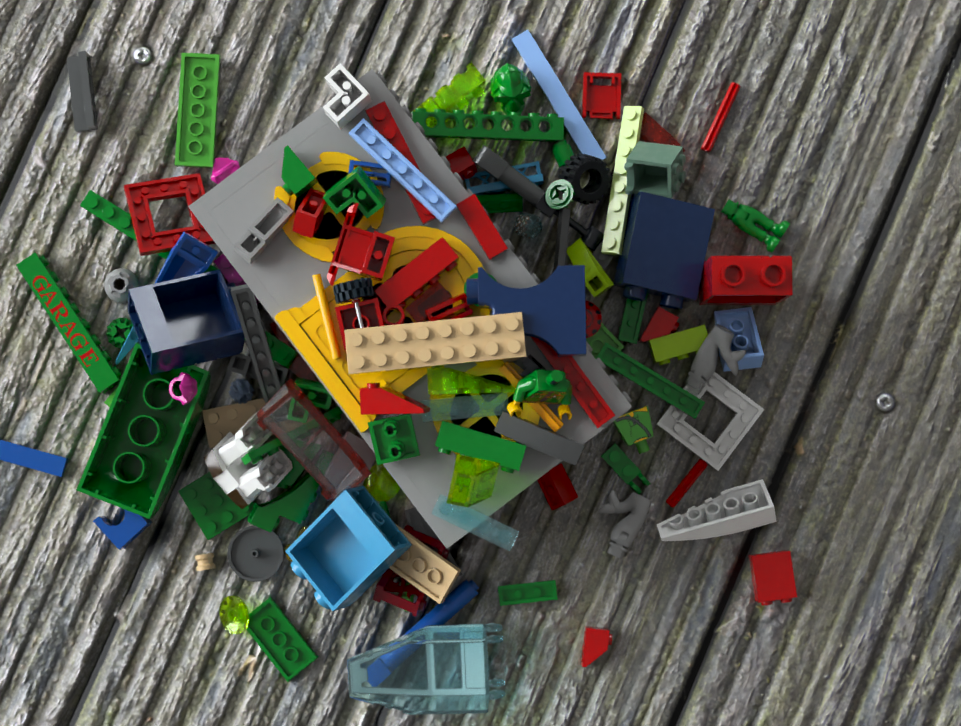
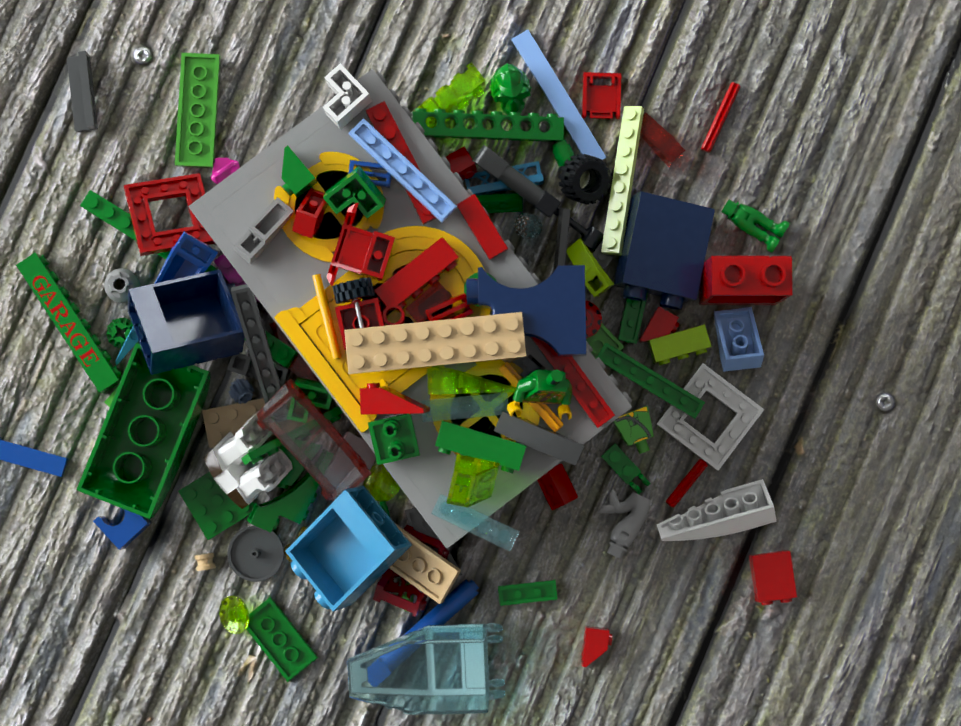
(188, 388): dark pink piece -> none
(552, 194): gear -> none
(655, 169): sand green container -> none
(706, 357): light grey piece -> none

